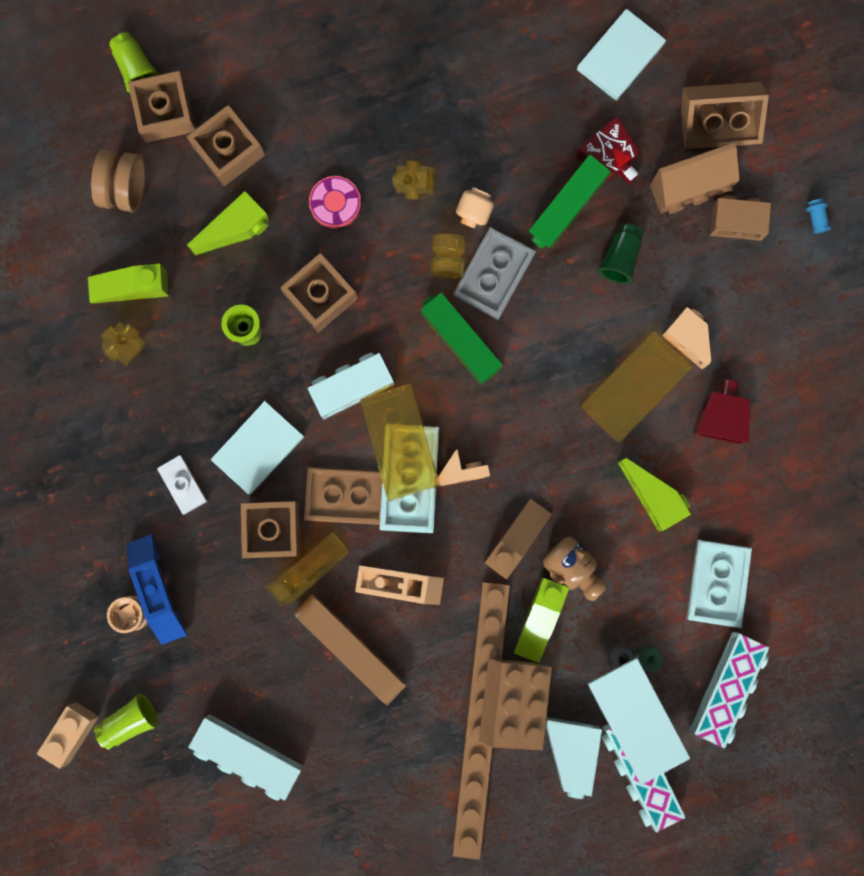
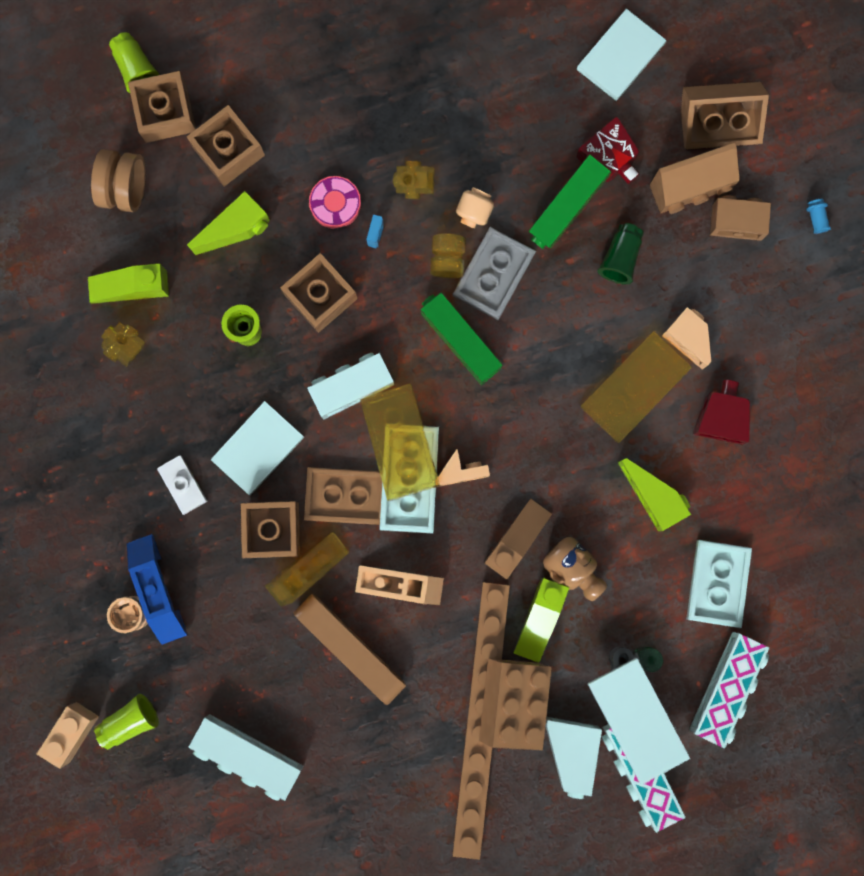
(375, 231): none -> dark azure tile

